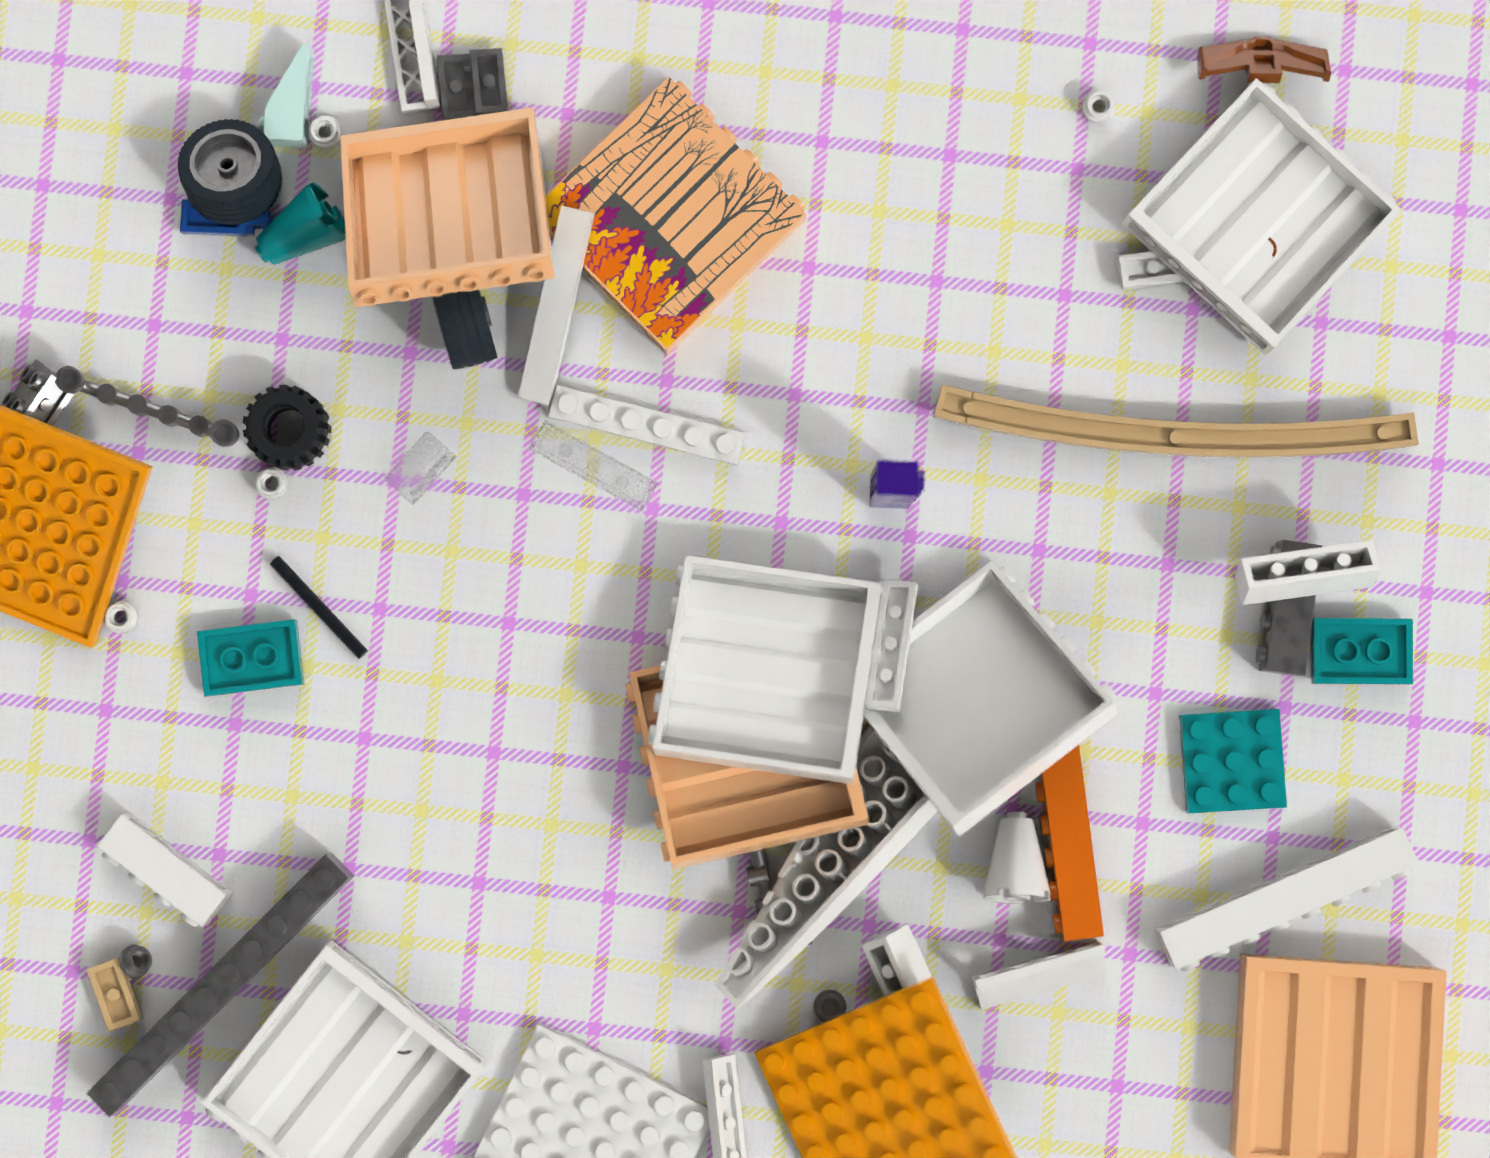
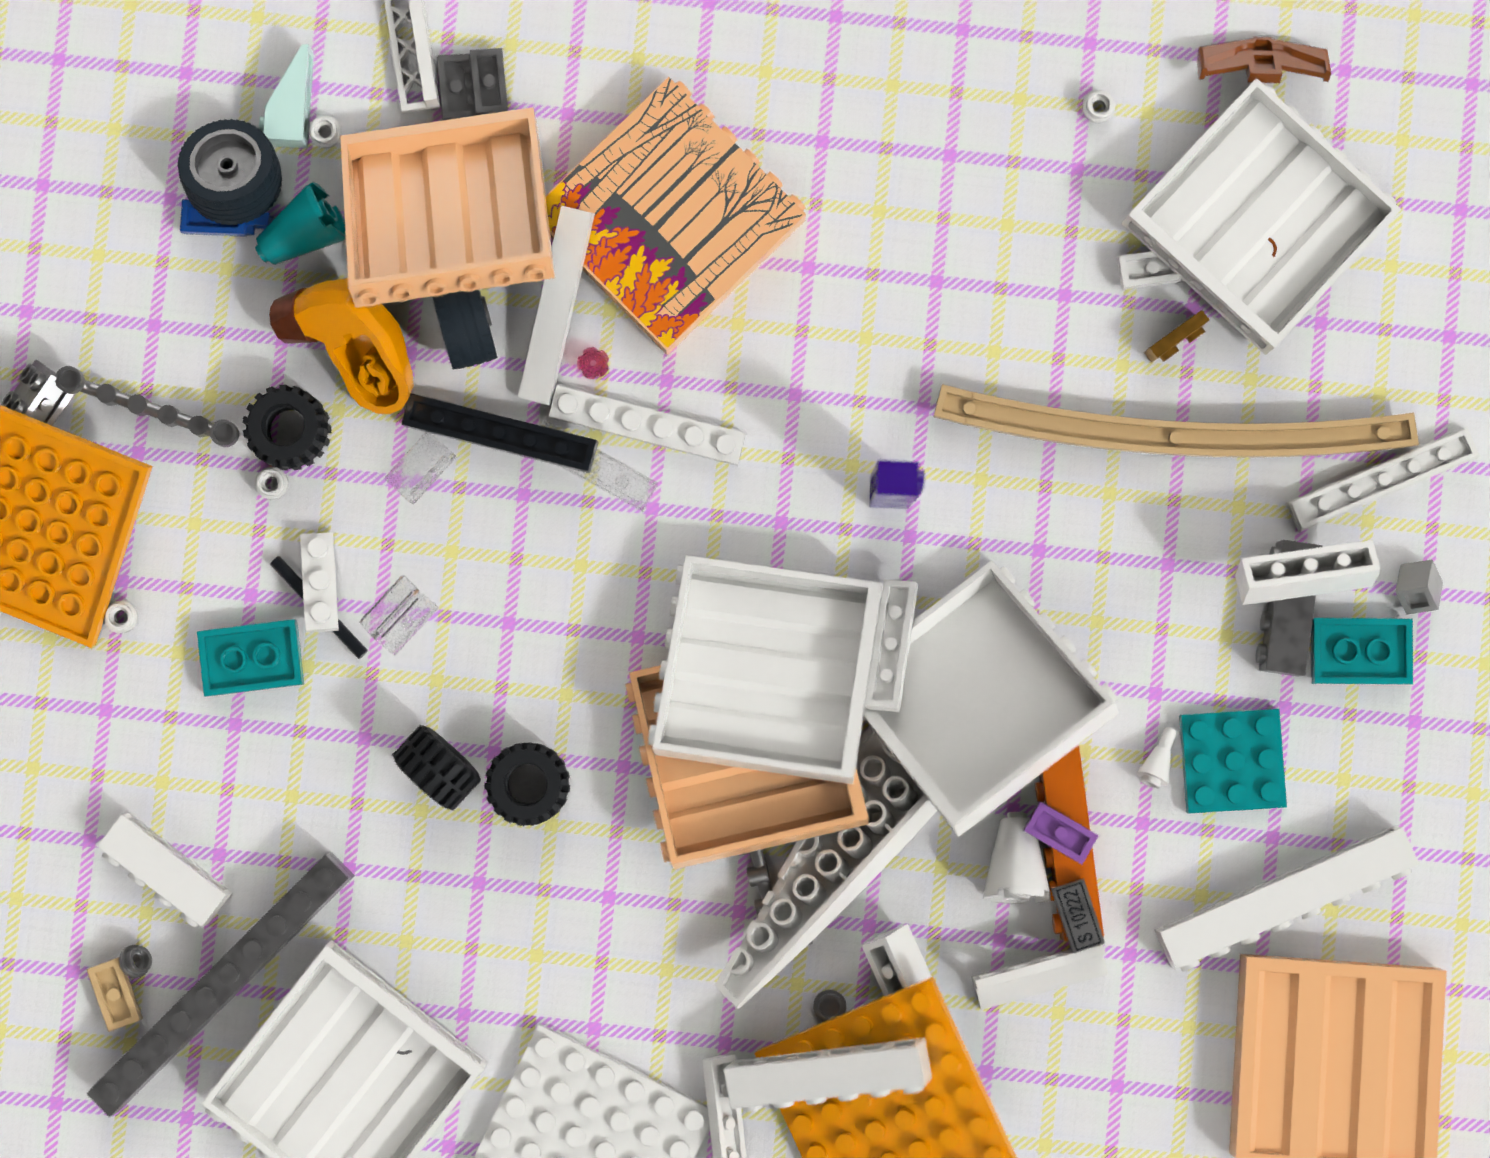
(319, 582): none -> white plate
(360, 341): none -> light orange piece
(398, 615): none -> clear panel
(436, 767): none -> black tyre
(498, 784): none -> black tyre
(500, 433): none -> black plate
(599, 369): none -> clear pink plate
(828, 1074): none -> white brick
(1060, 832): none -> medium lavender plate
(1077, 916): none -> flat silver tile
(1157, 765): none -> white cone
(1188, 330): none -> pearl gold plate
(1382, 479): none -> white tile
(1419, 587): none -> light grey panel

